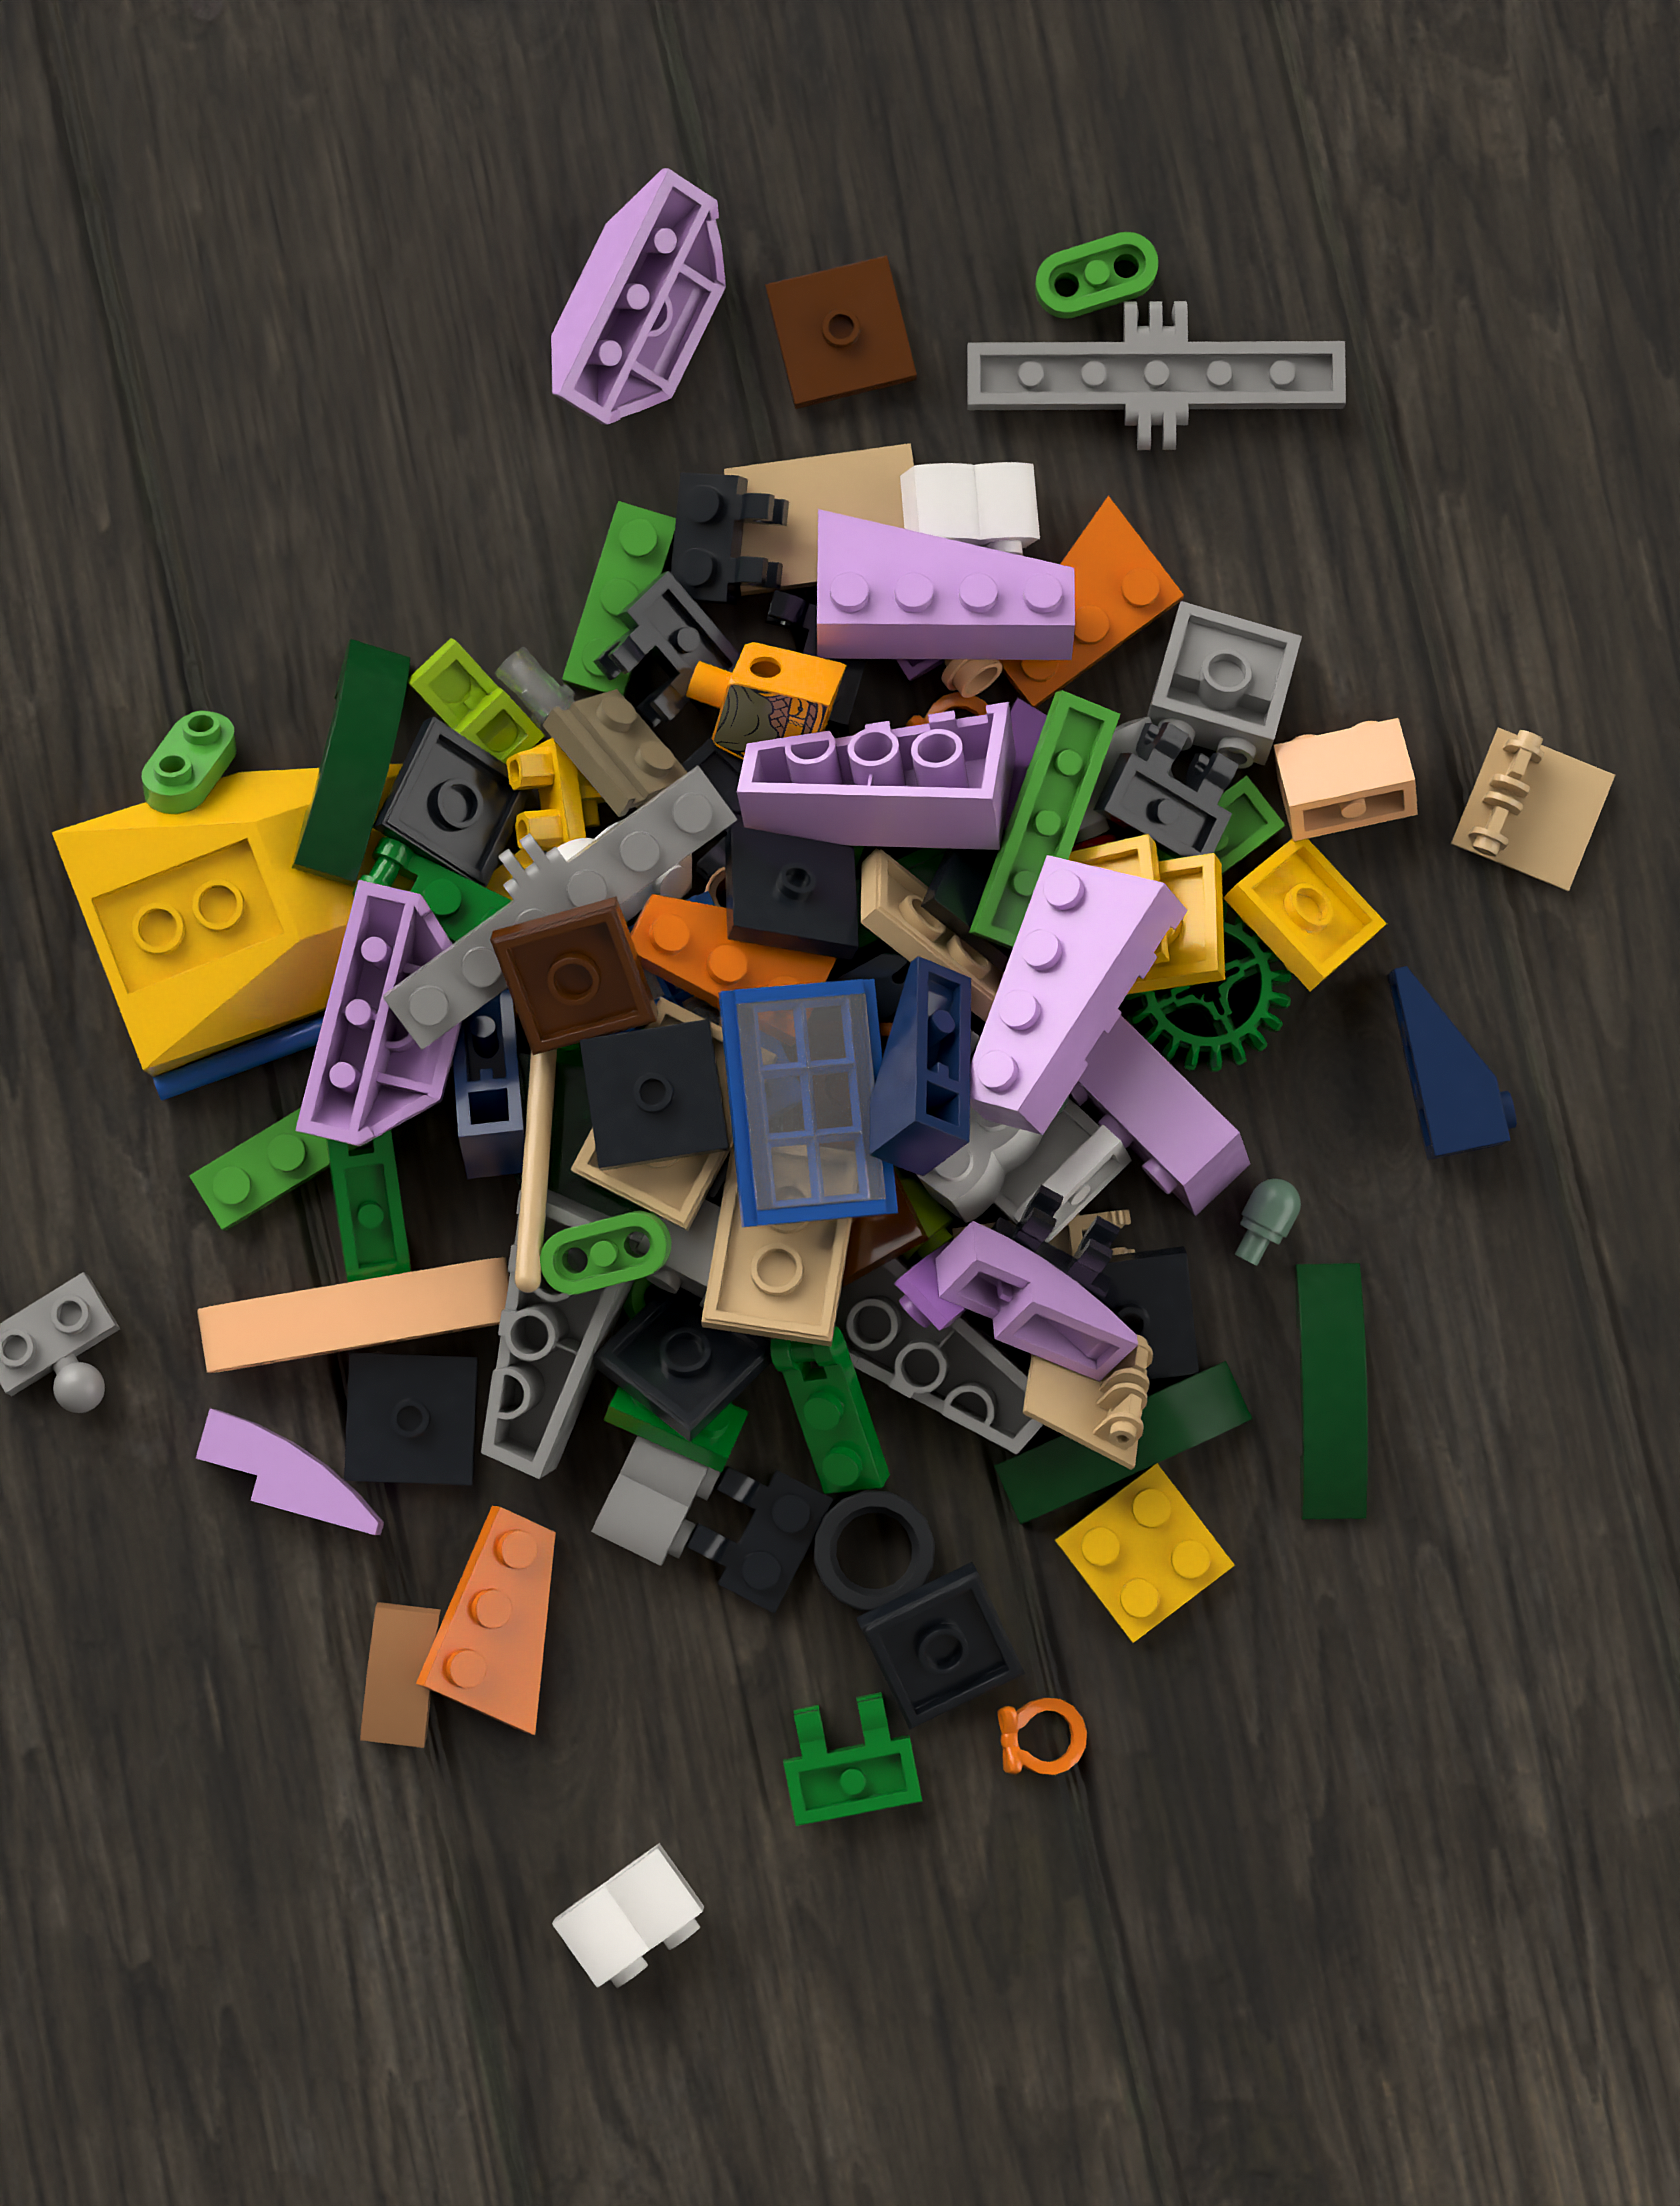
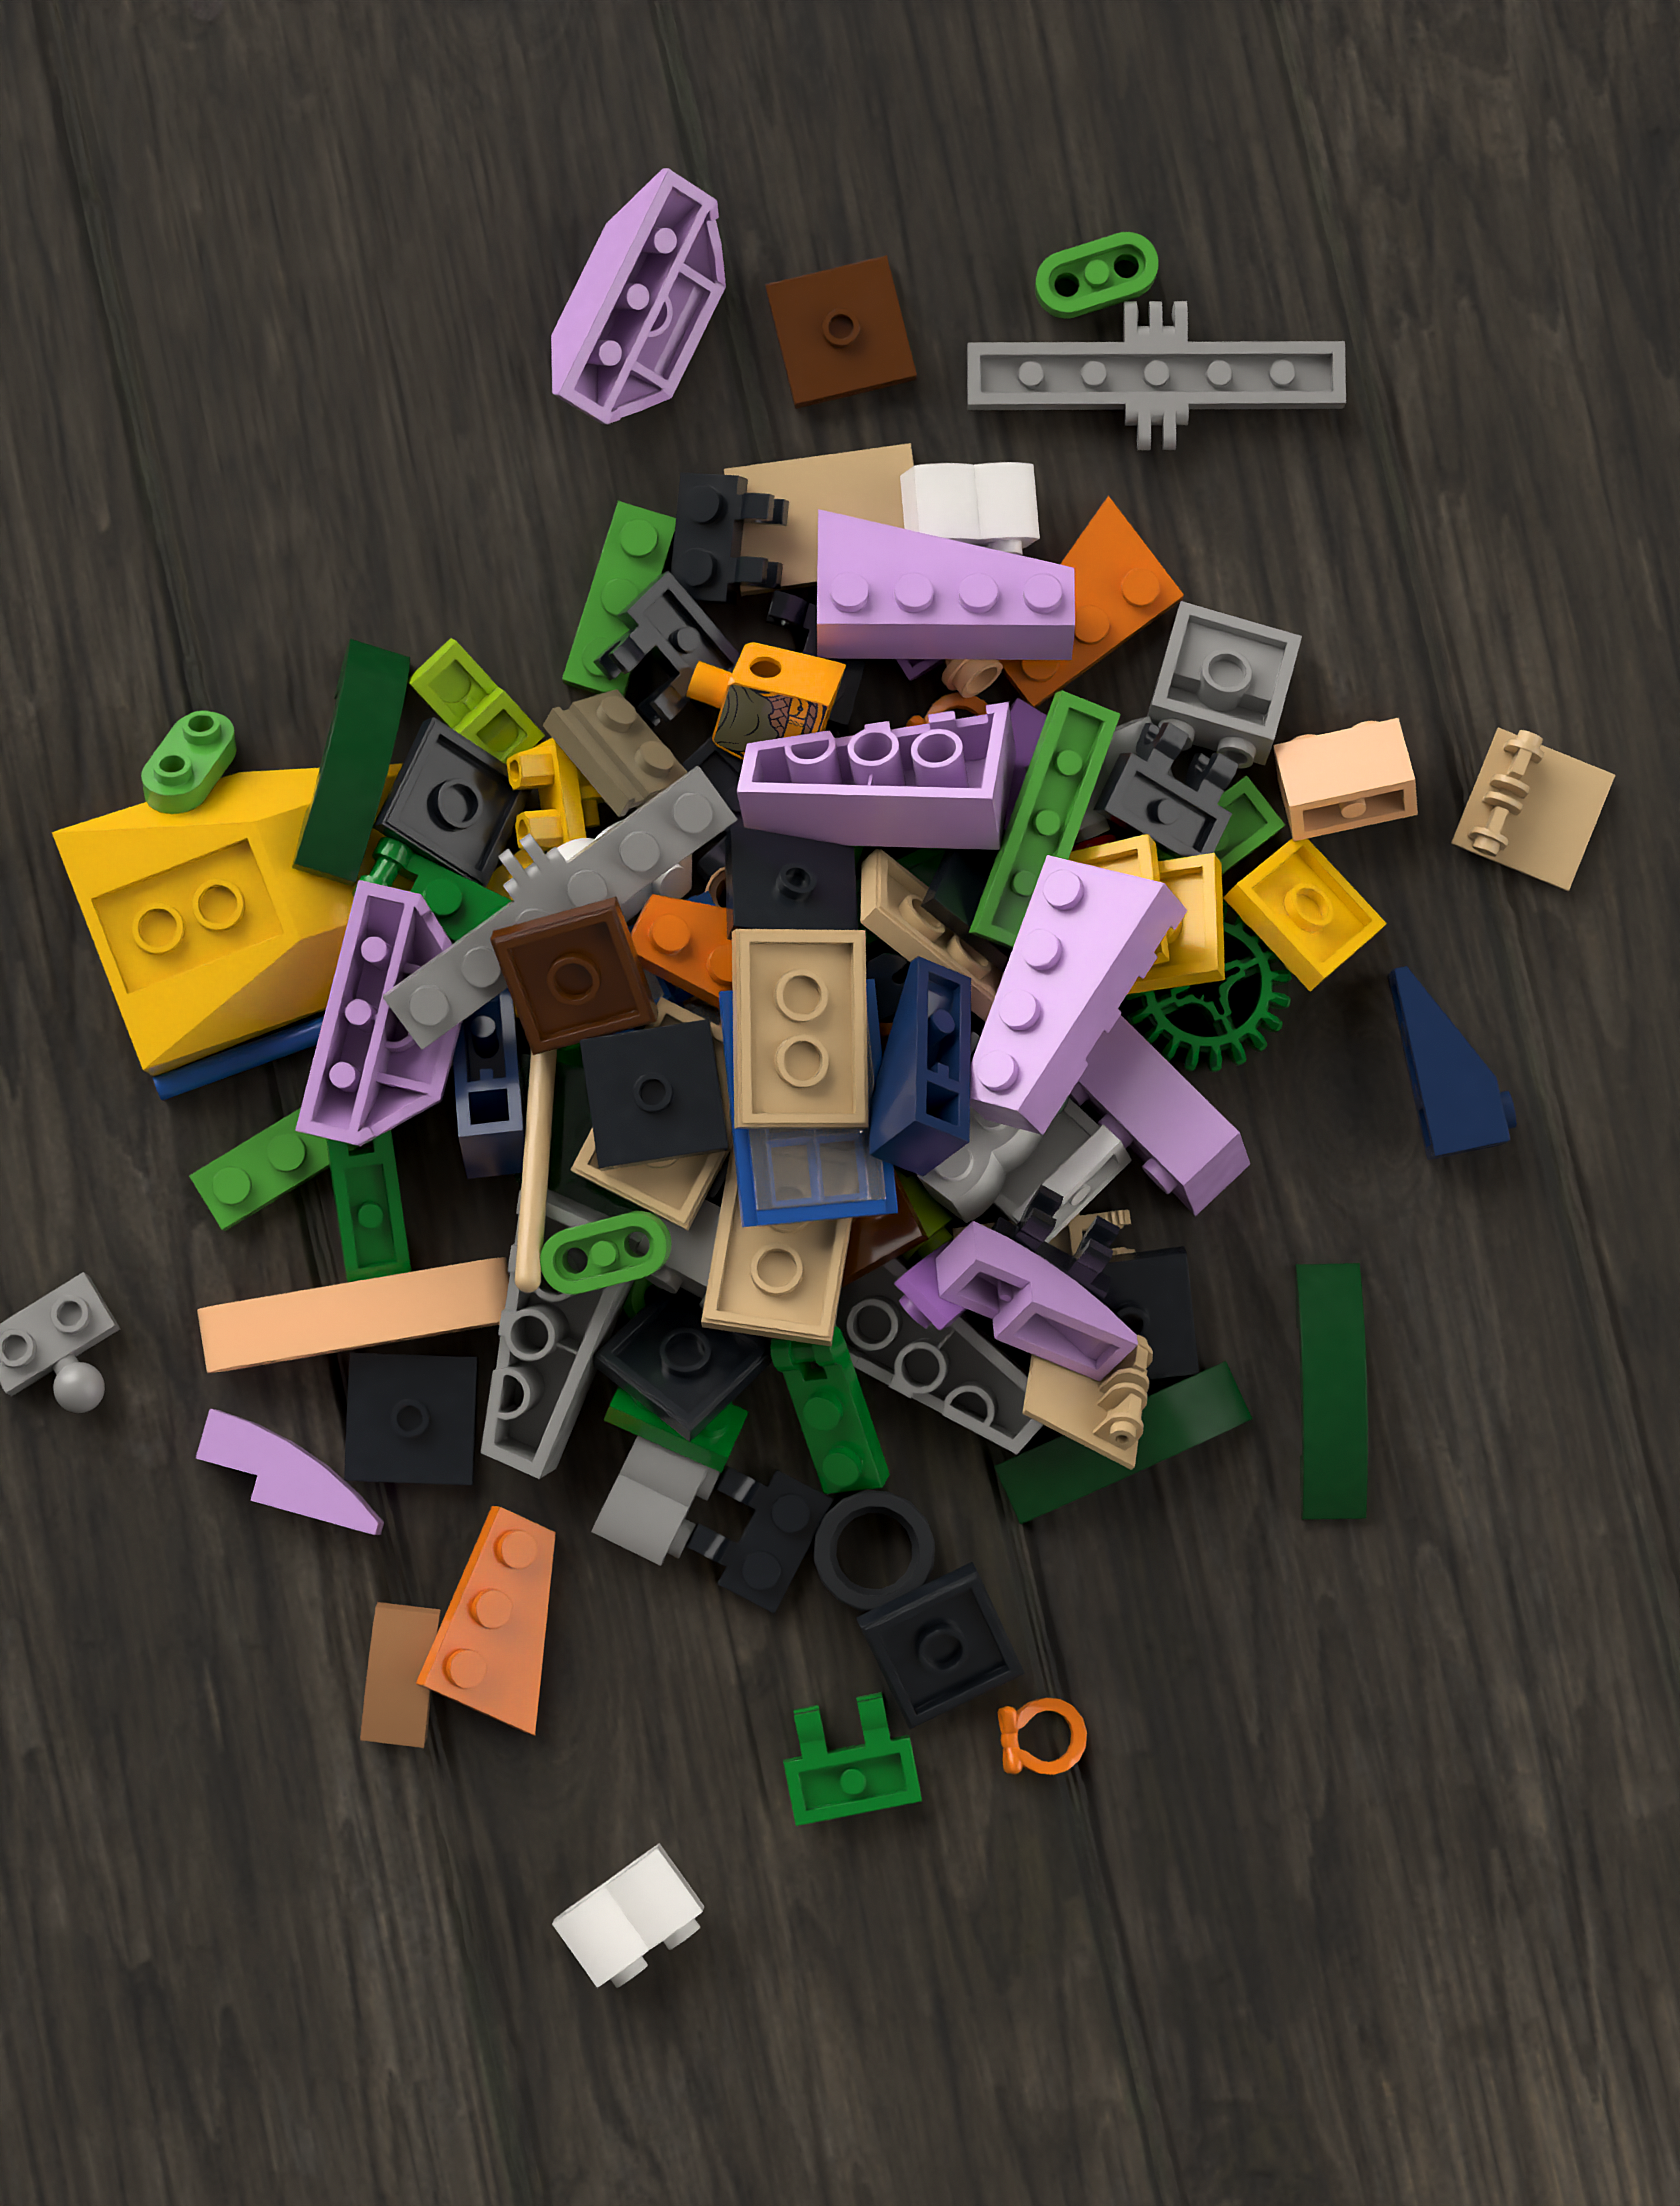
(534, 685): clear pin -> none
(799, 1029): none -> tan tile
(1144, 1552): yellow plate -> none
(1268, 1217): sand green cylinder -> none

